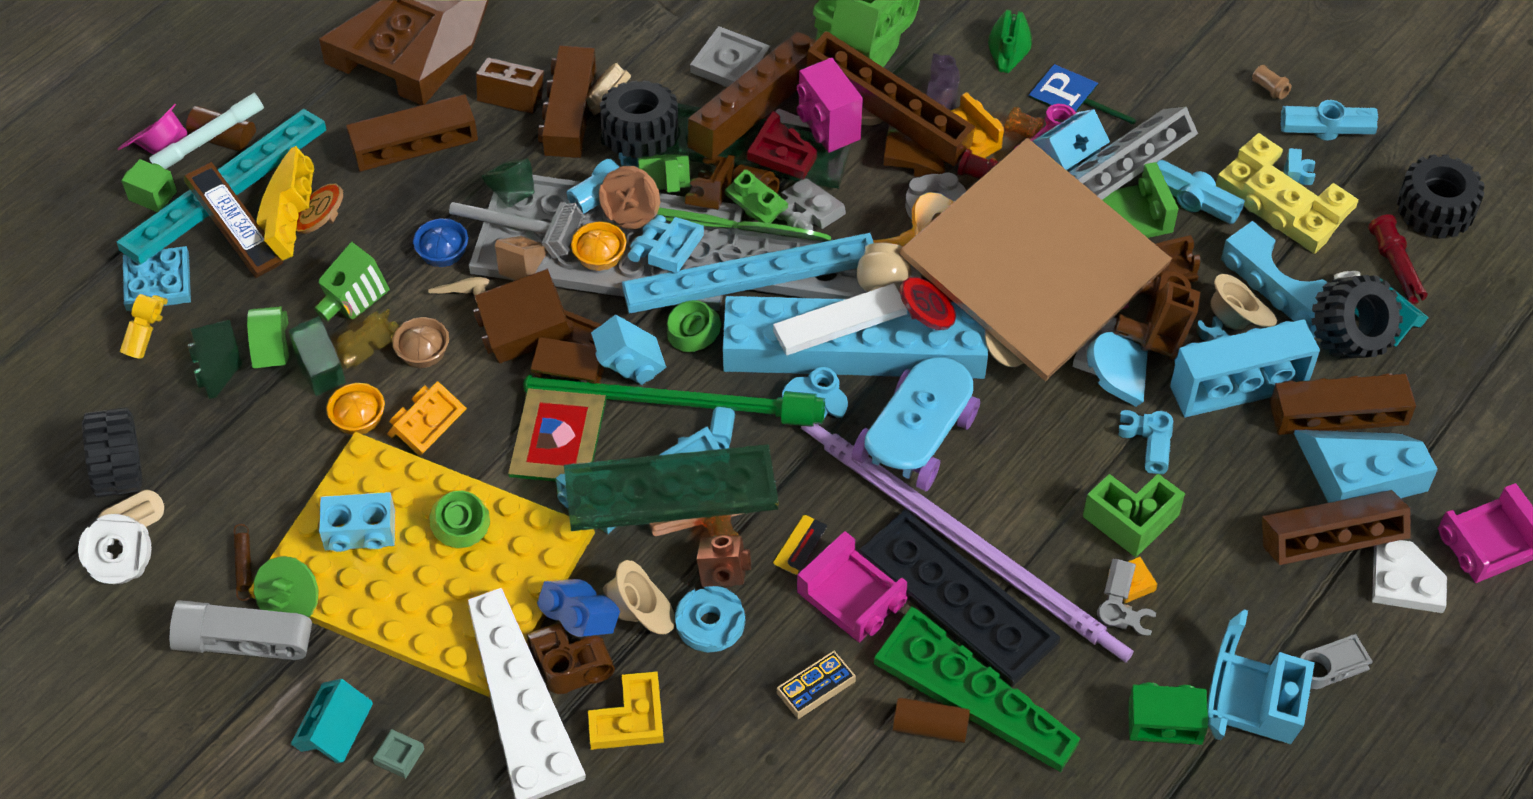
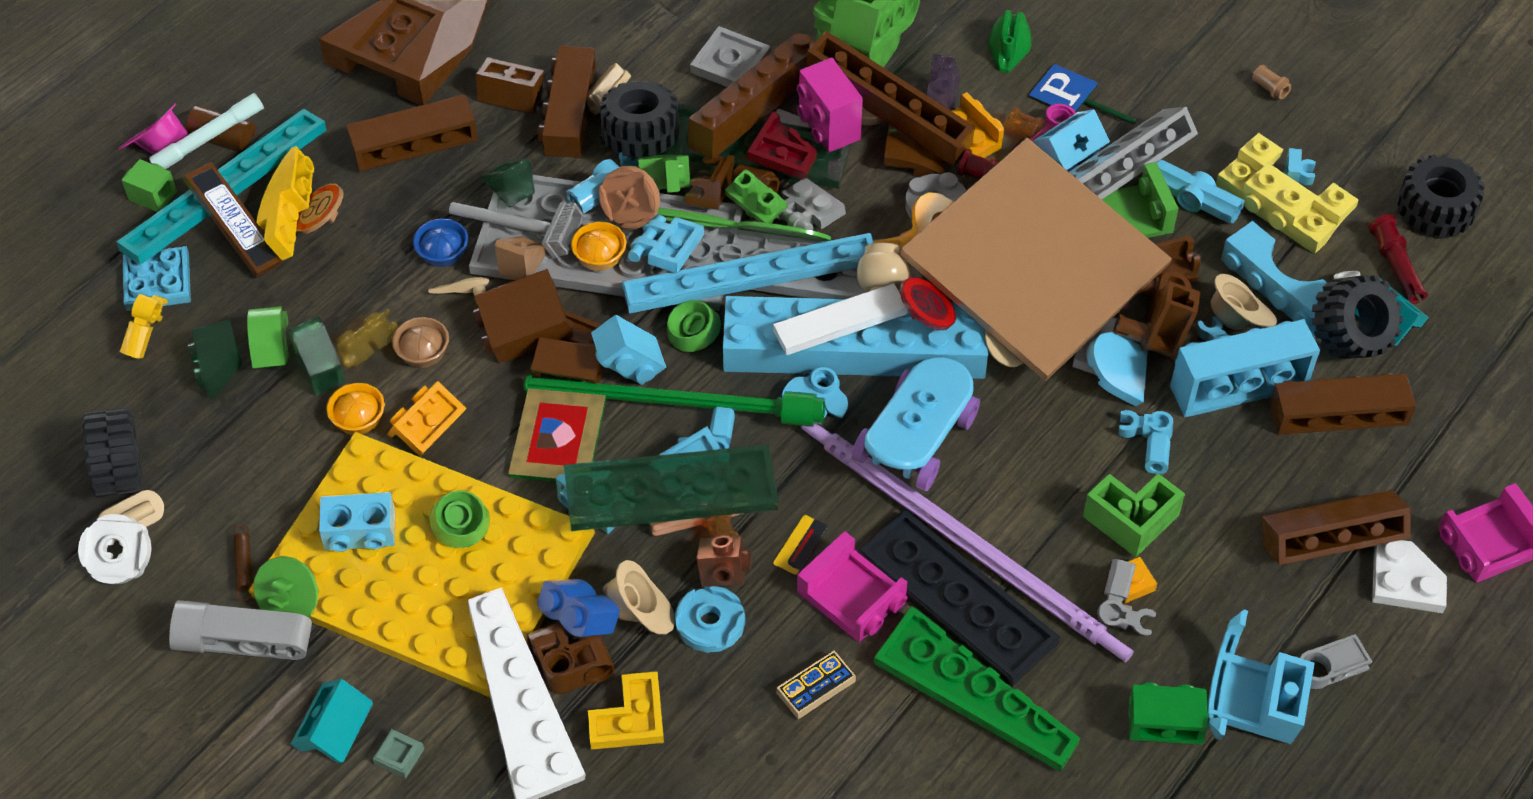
(350, 284): bright green torso -> none
(931, 720): reddish brown brick -> none
(1328, 120): medium azure piece -> none
(1366, 463): medium azure wedge -> none

